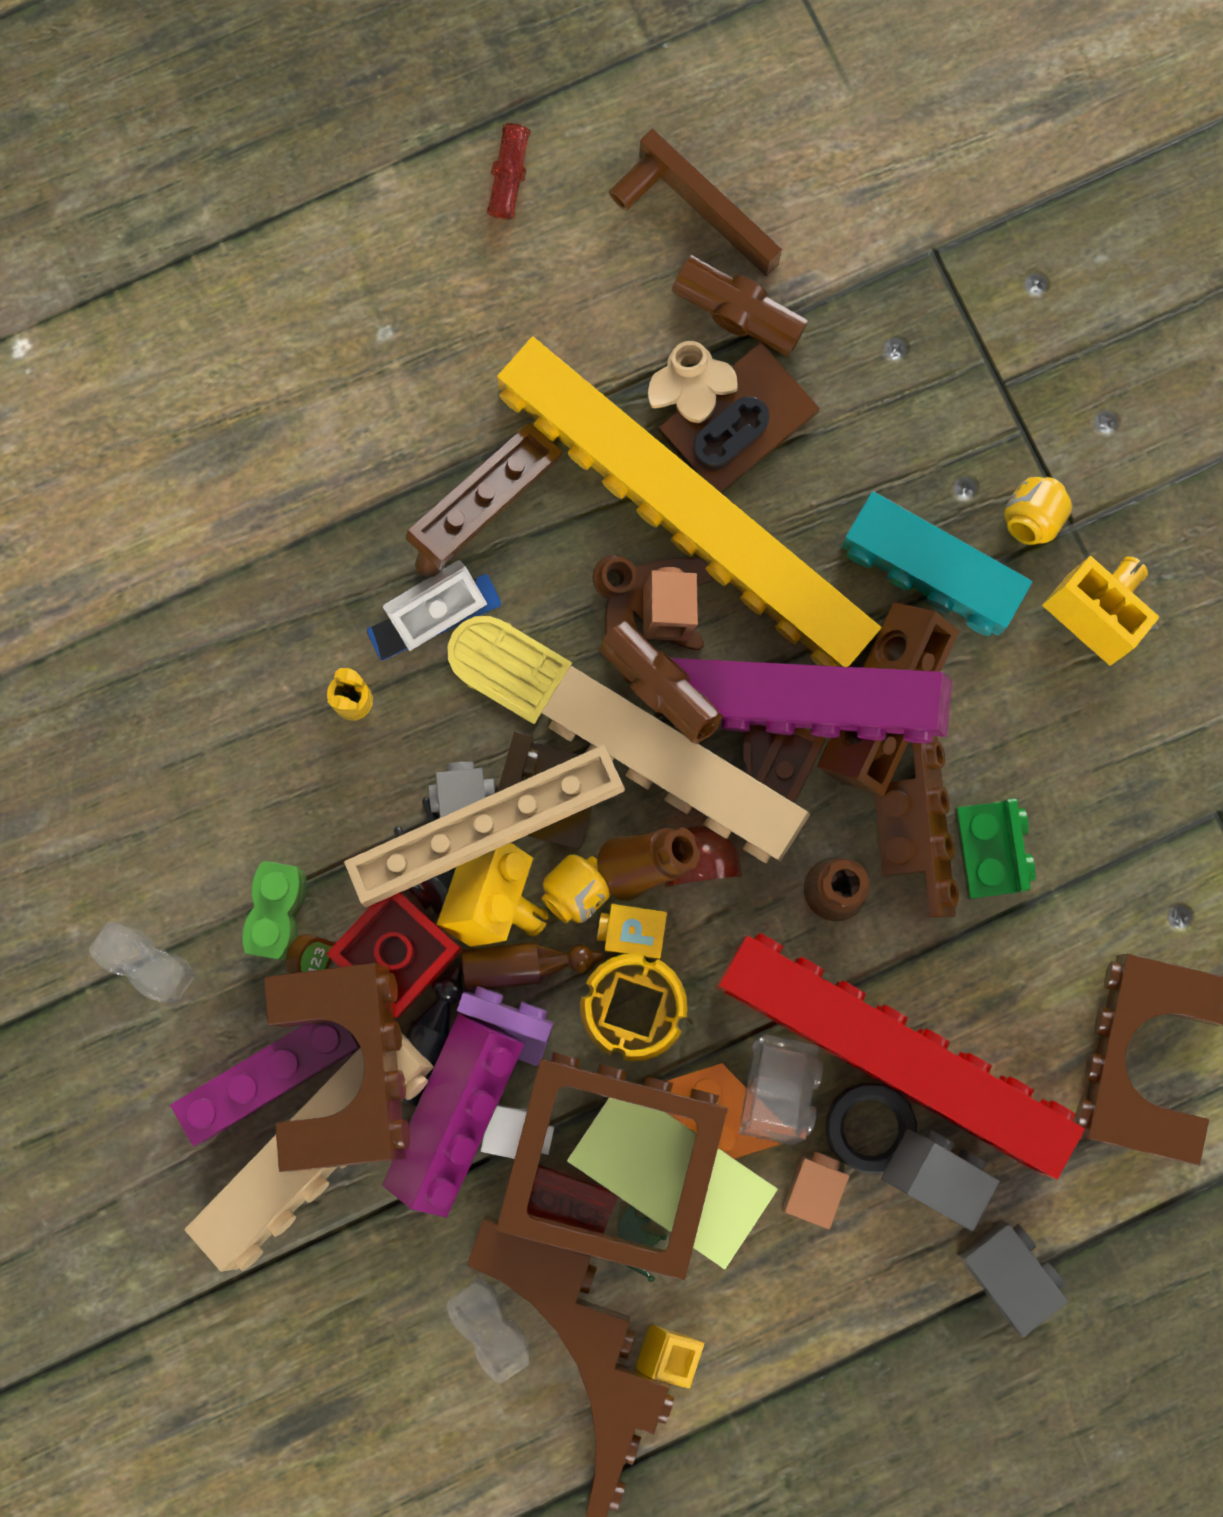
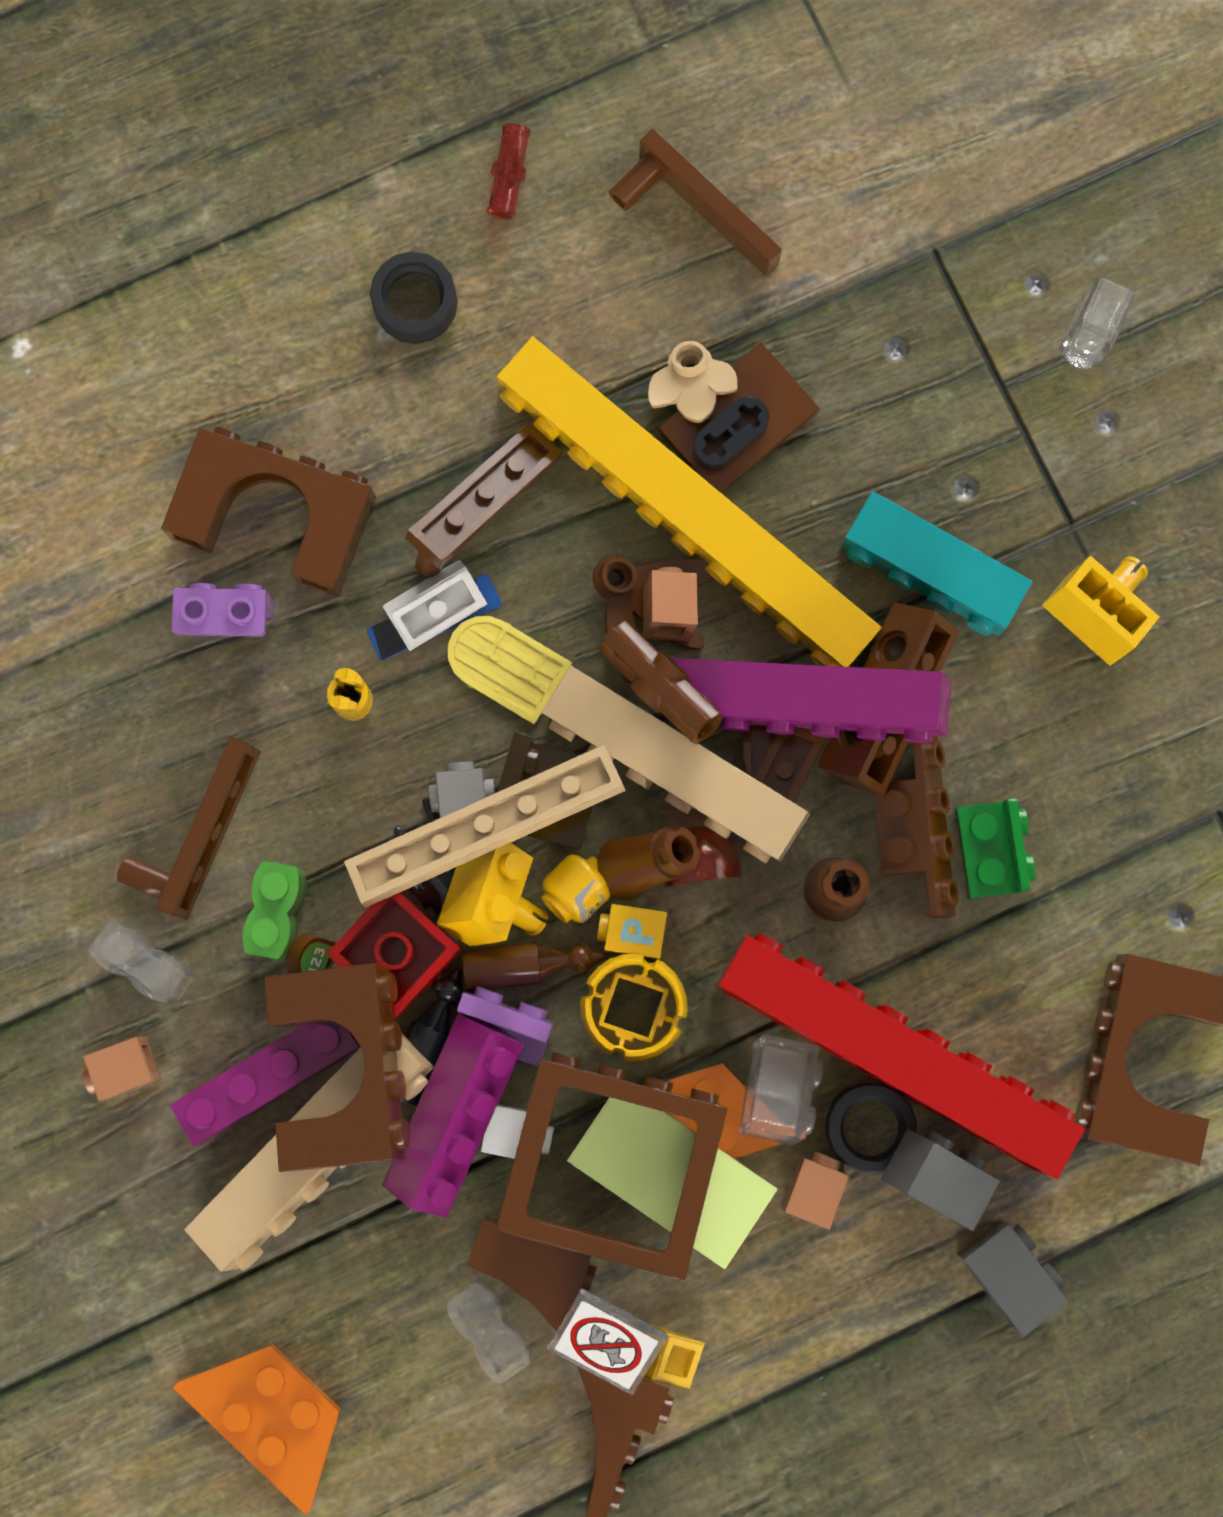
(120, 1069): none -> nougat brick
(181, 887): none -> reddish brown piece
(221, 612): none -> medium lavender bracket
(225, 467): none -> reddish brown arch
(269, 1417): none -> orange wing
(404, 265): none -> black tyre
(570, 1200): clear red panel -> none
(607, 1341): none -> piece
(631, 1229): clear green piece -> none
(739, 305): reddish brown piece -> none
(1037, 510): yellow head -> none
(1096, 323): none -> clear brick

